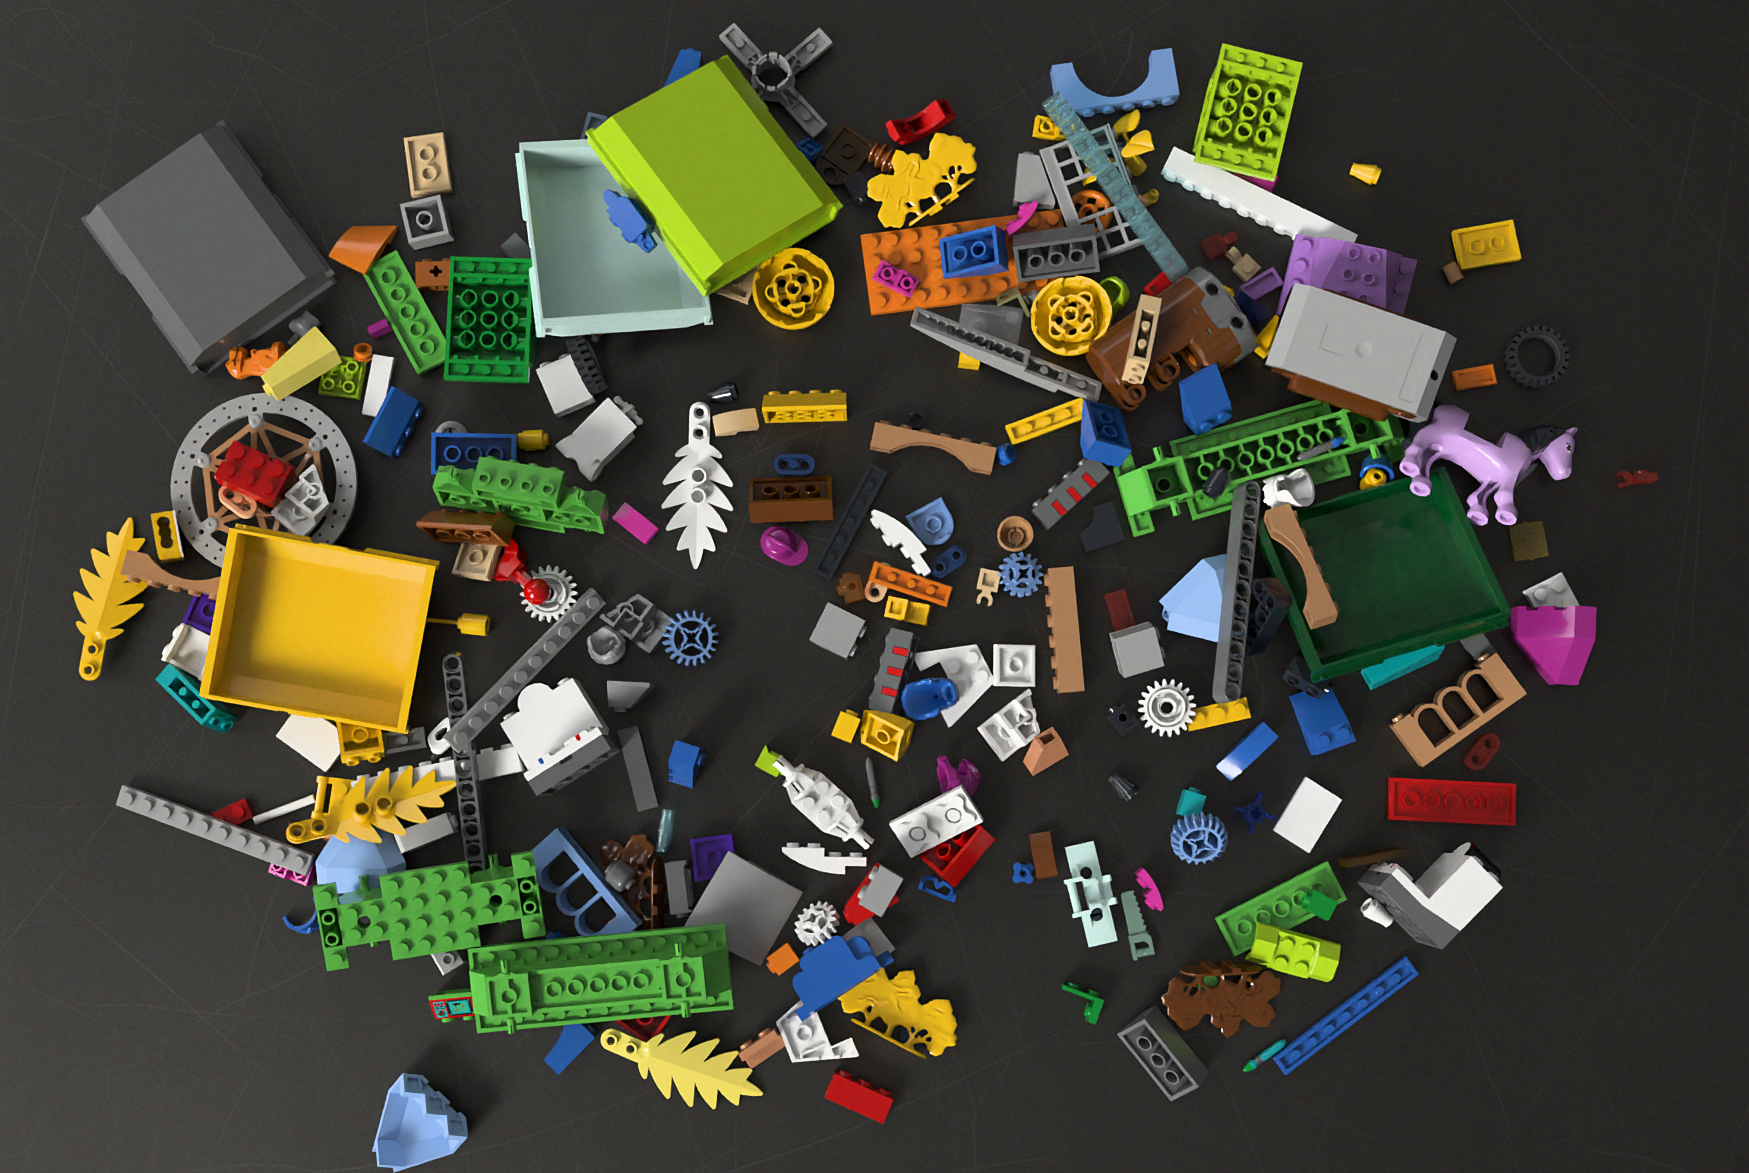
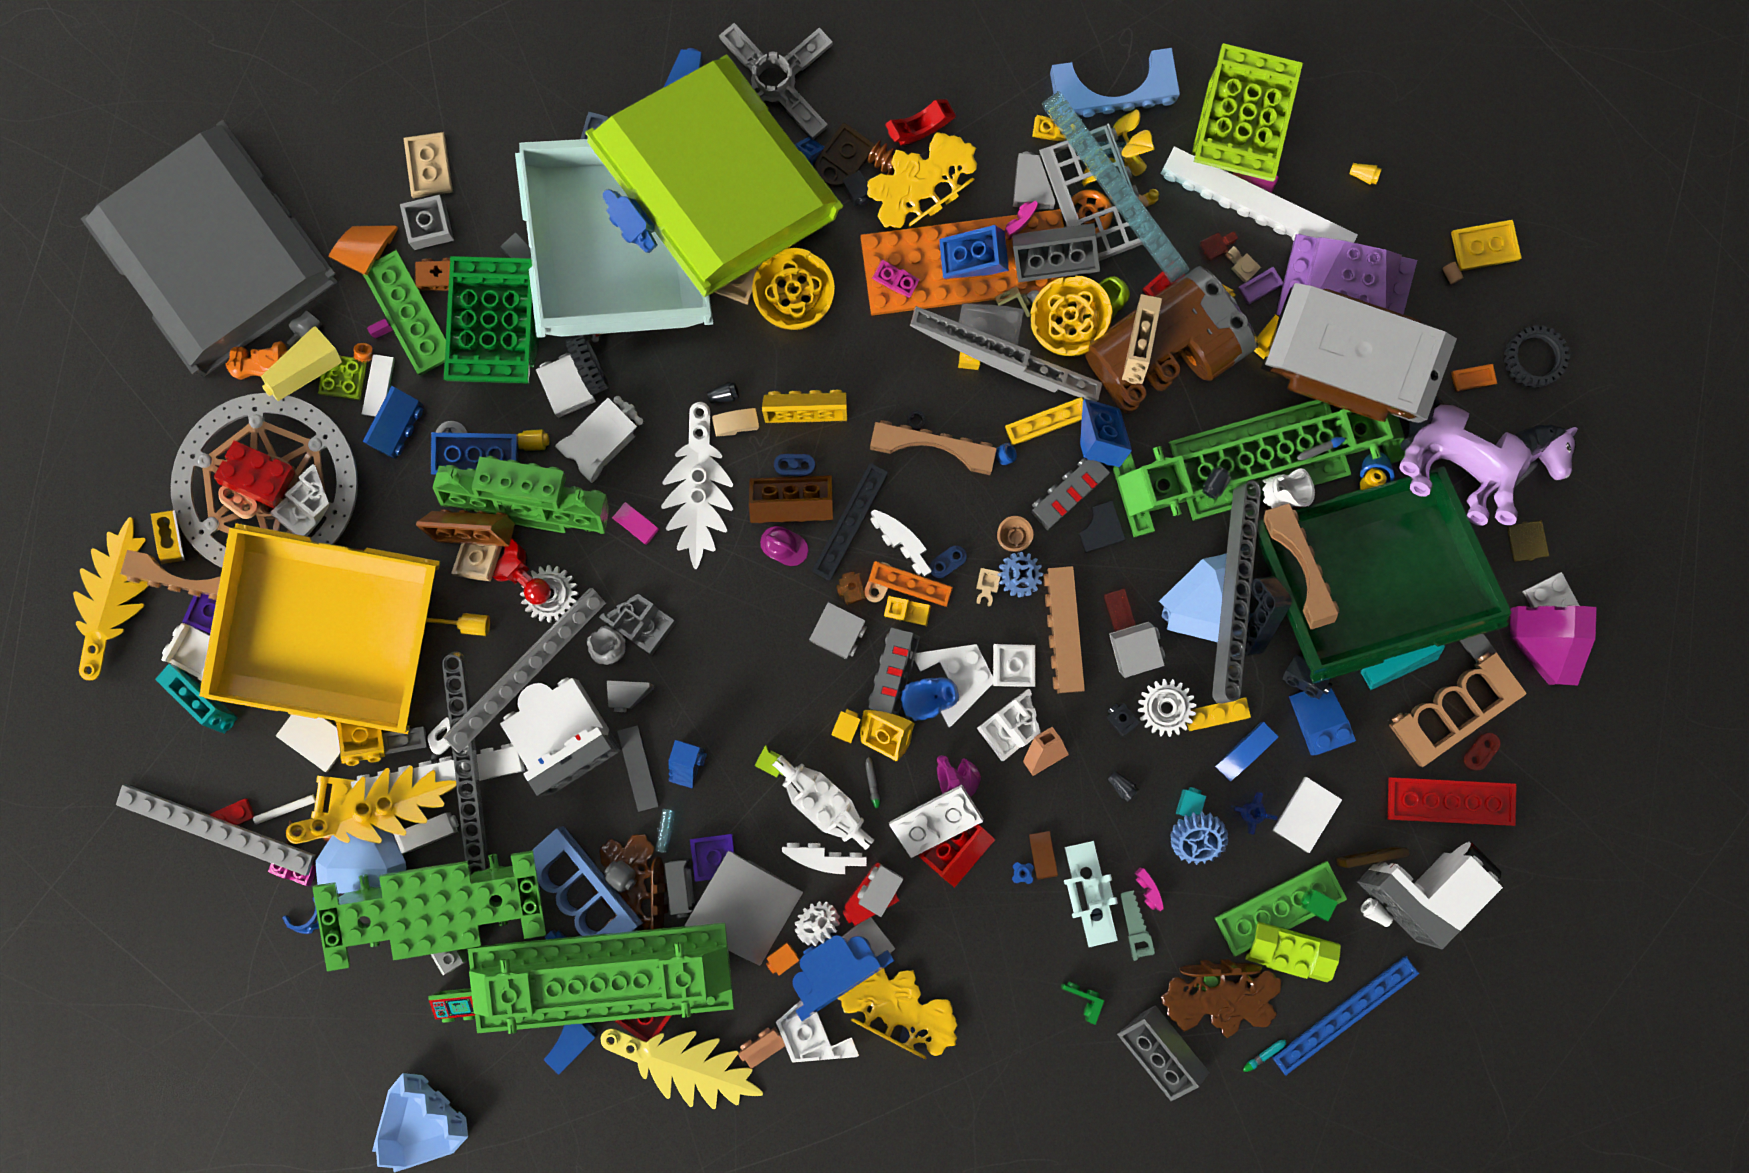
(683, 645): medium blue gear -> none
(859, 1096): red brick -> none
(932, 523): medium blue tile -> none
(951, 896): blue helmet -> none
(1204, 400): blue slope -> none
(1251, 309): dark blue plate -> none
(1640, 477): clear red plate -> none

